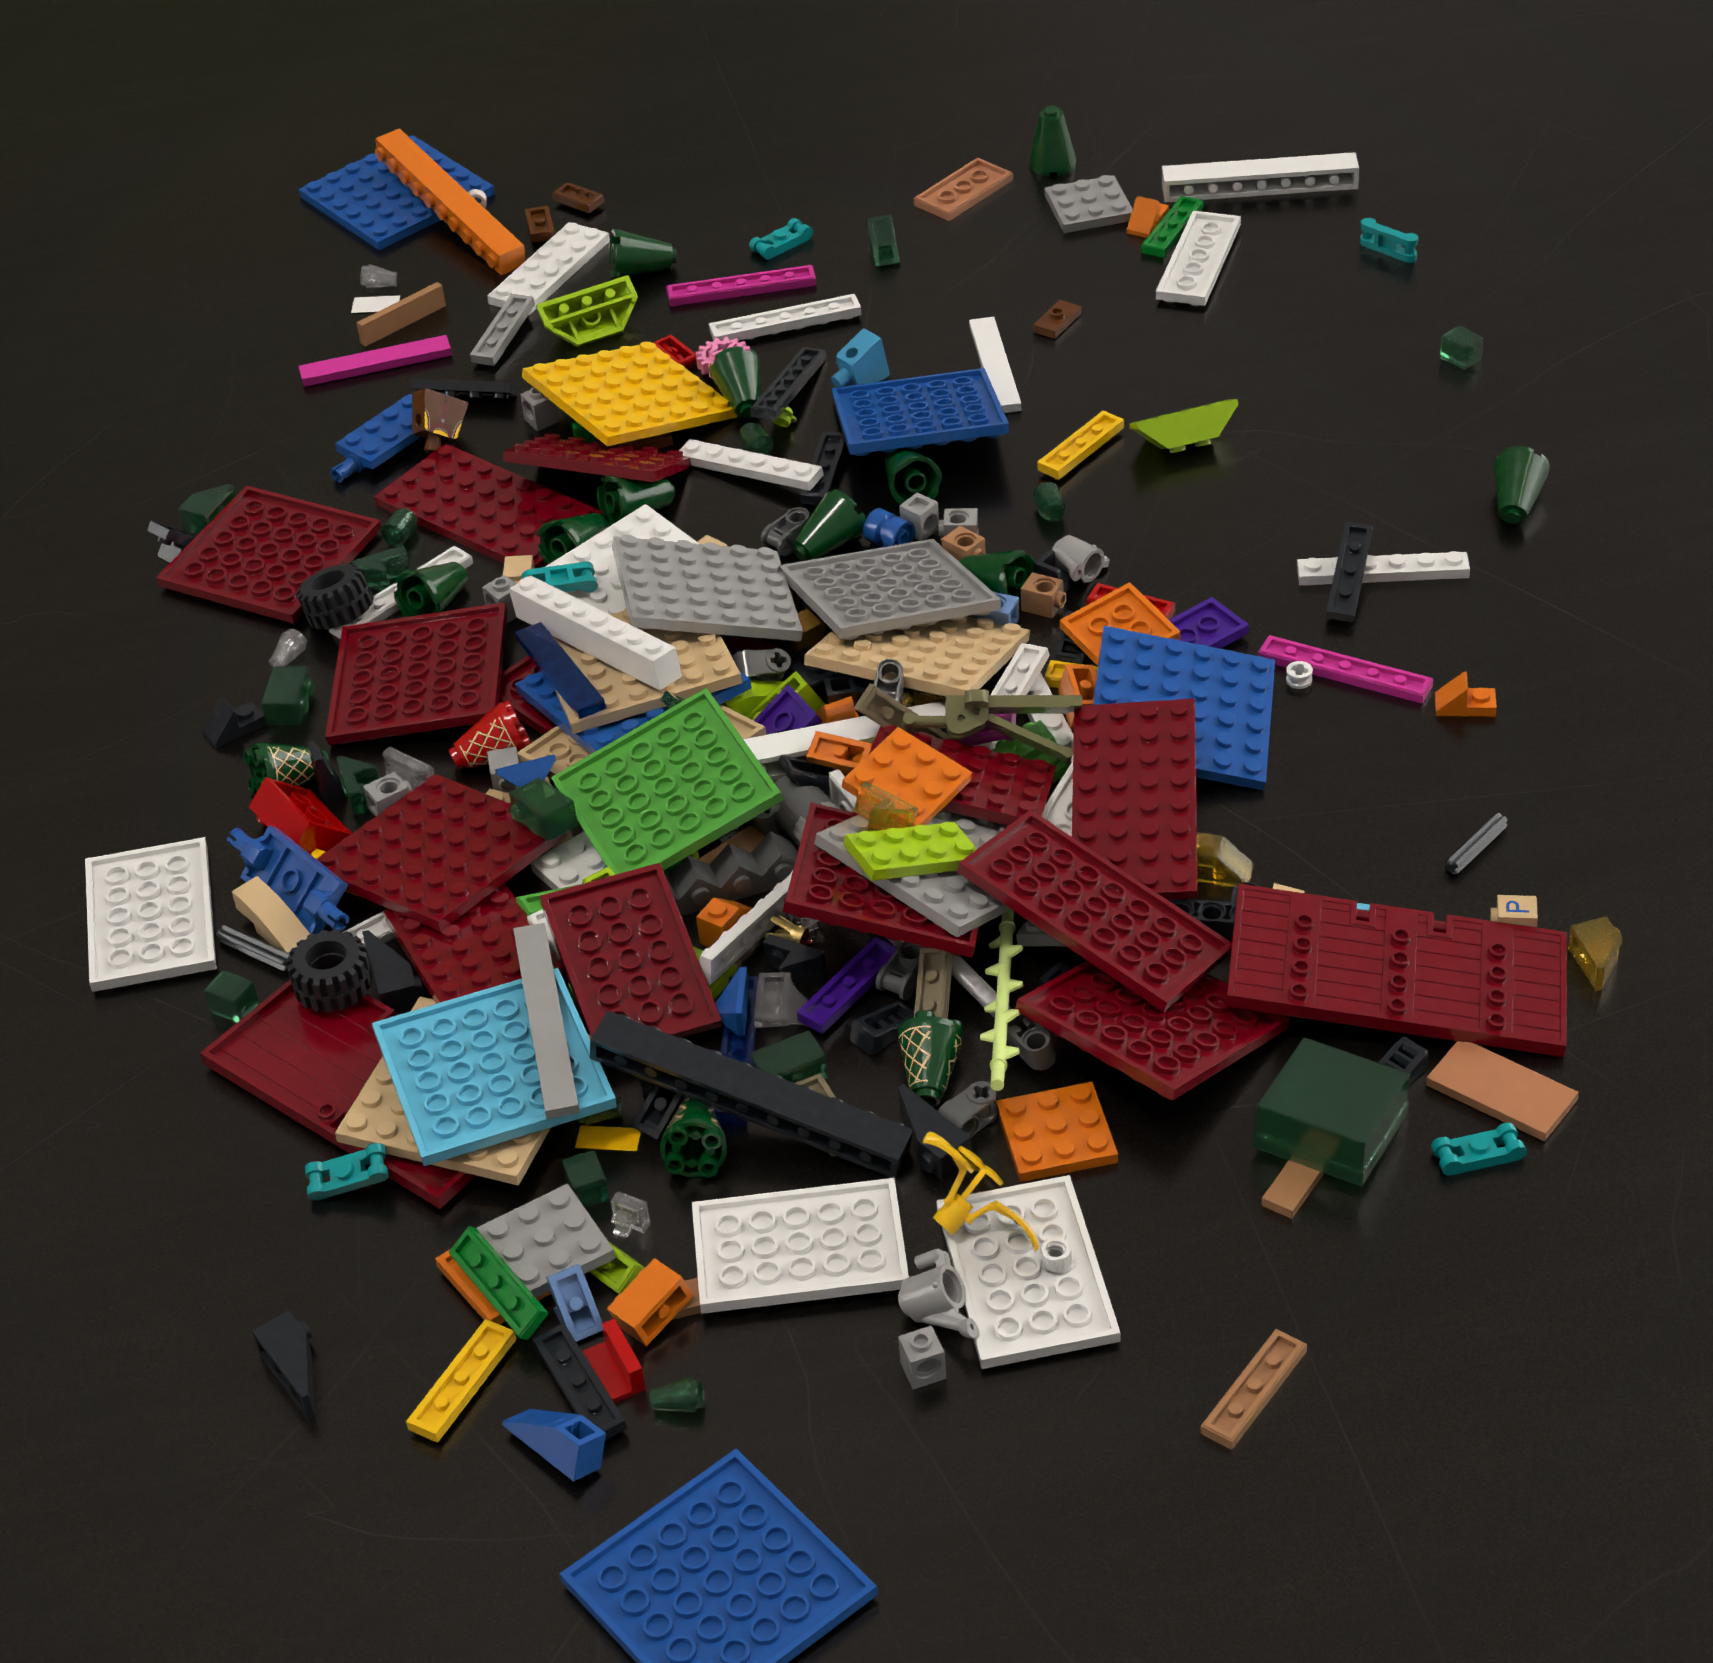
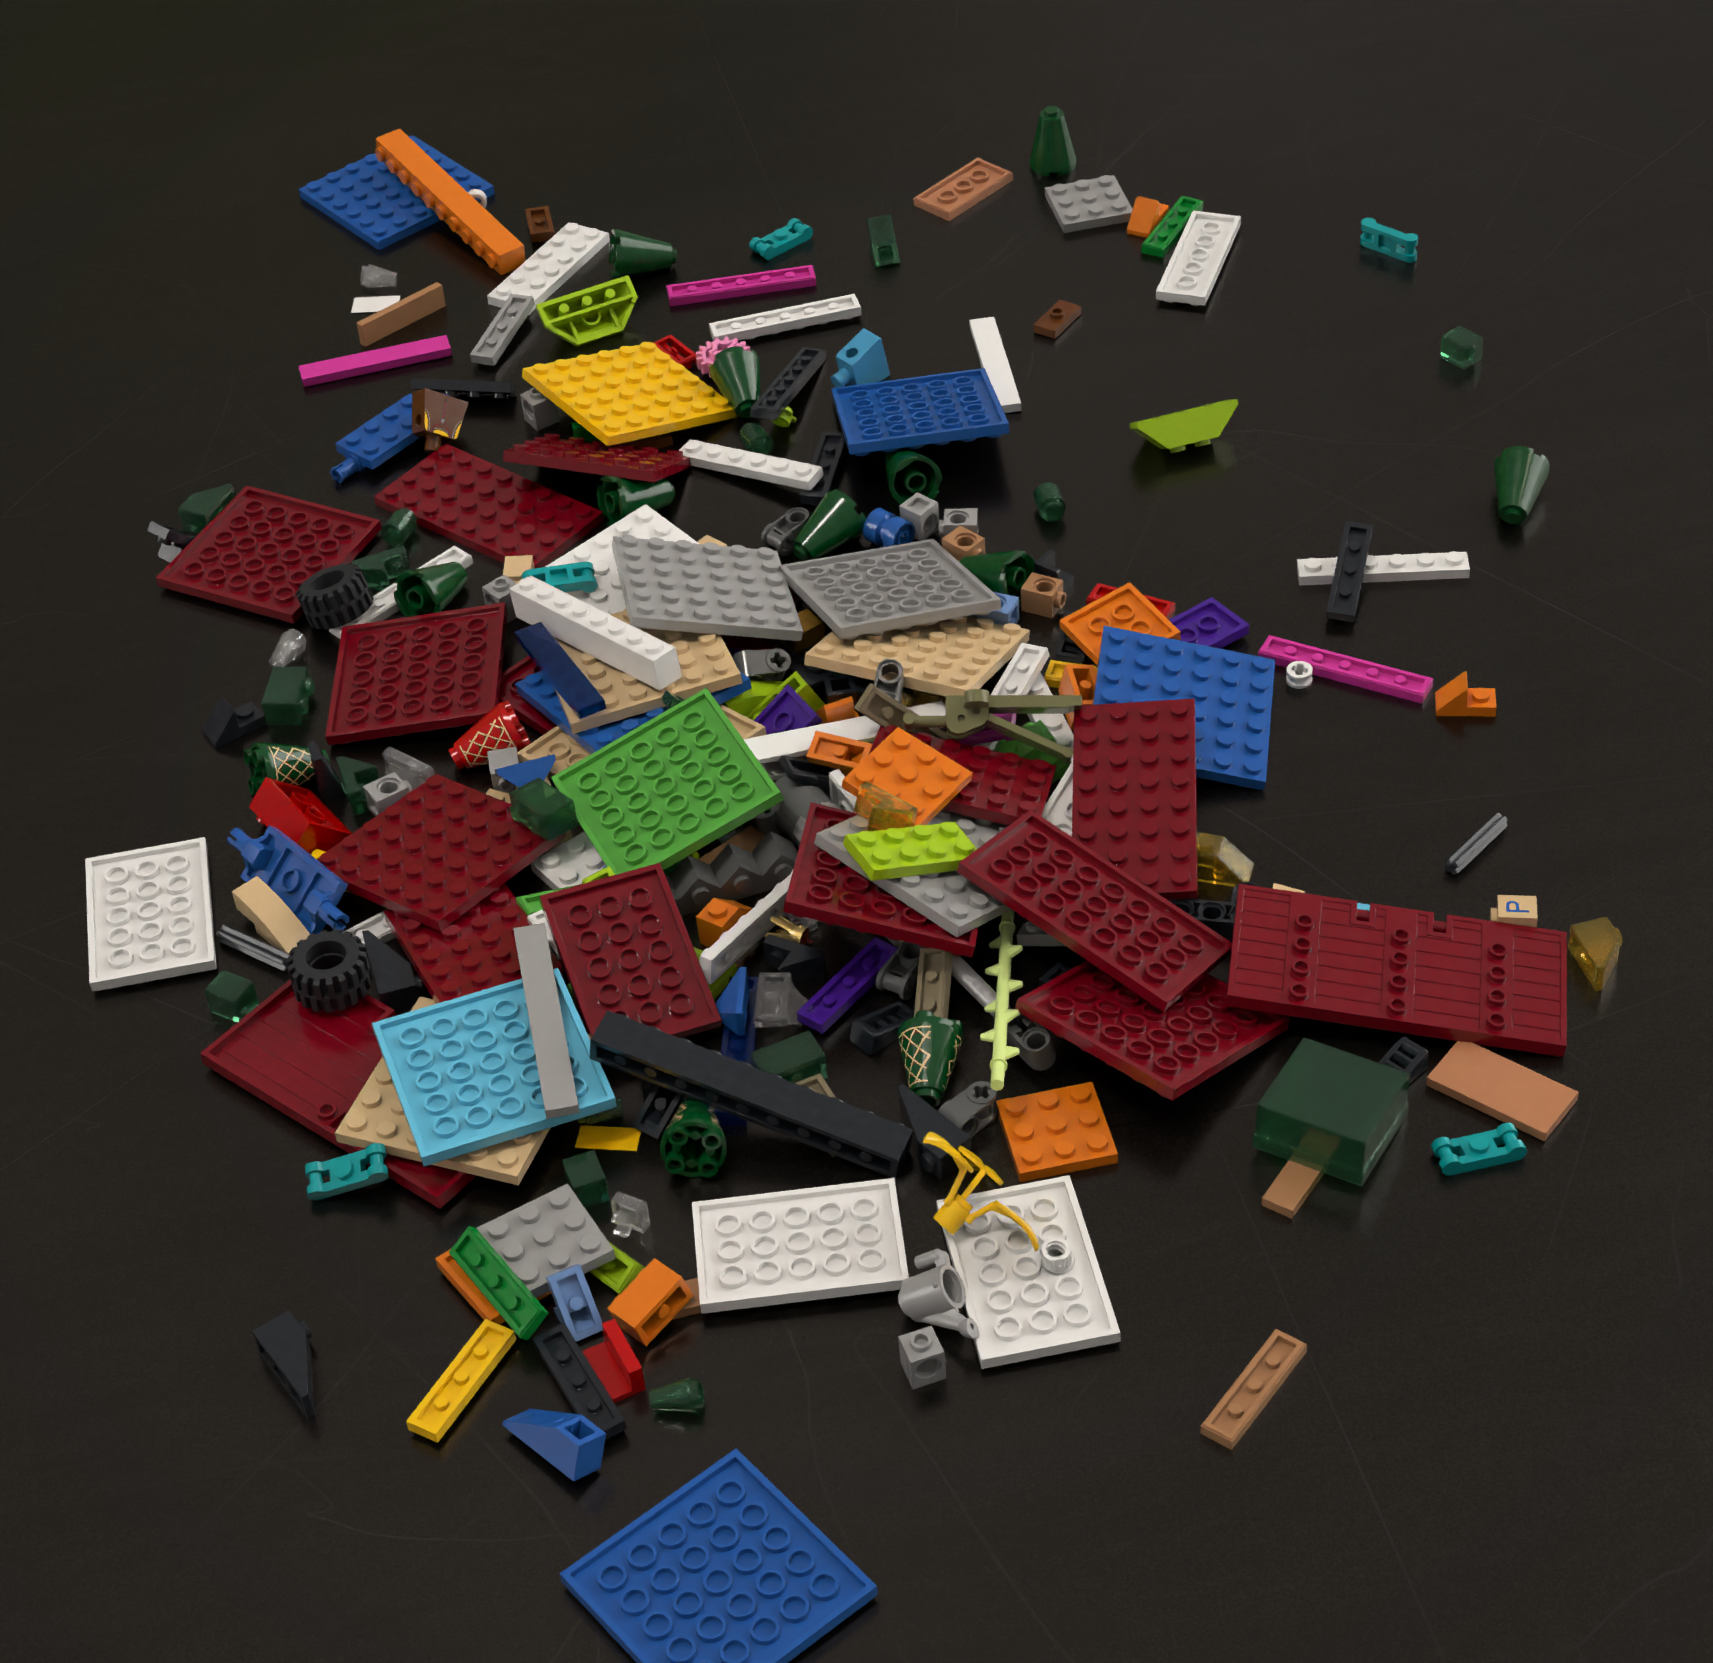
(565, 534): dark green cone -> none
(578, 197): reddish brown plate -> none
(1079, 558): light grey piece -> none
(1080, 445): yellow plate -> none
(1261, 177): white brick -> none

